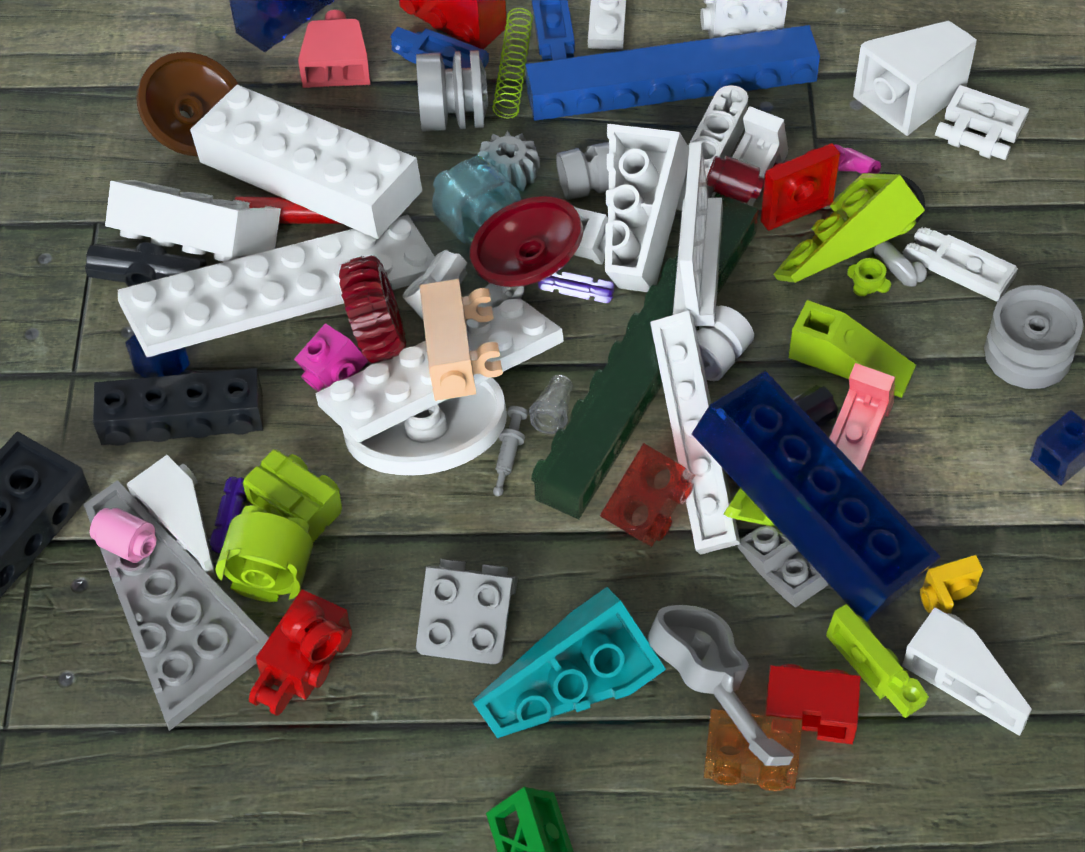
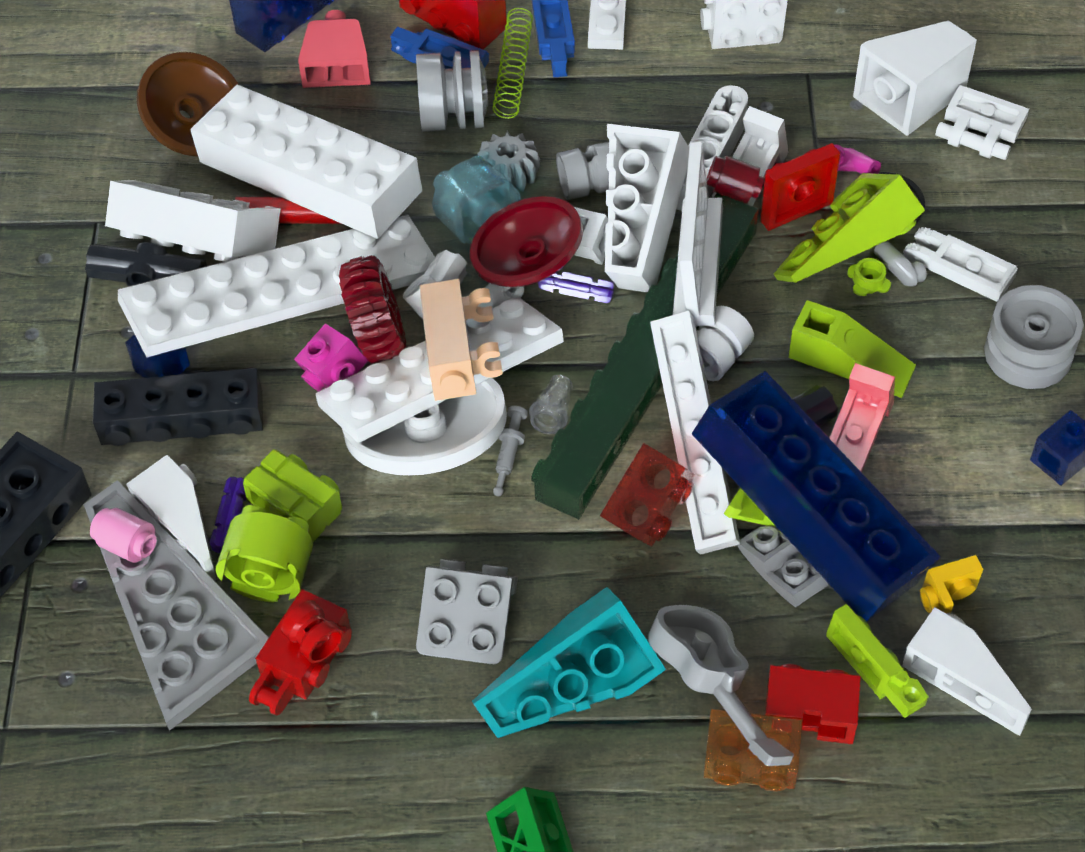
(671, 72): blue brick -> none

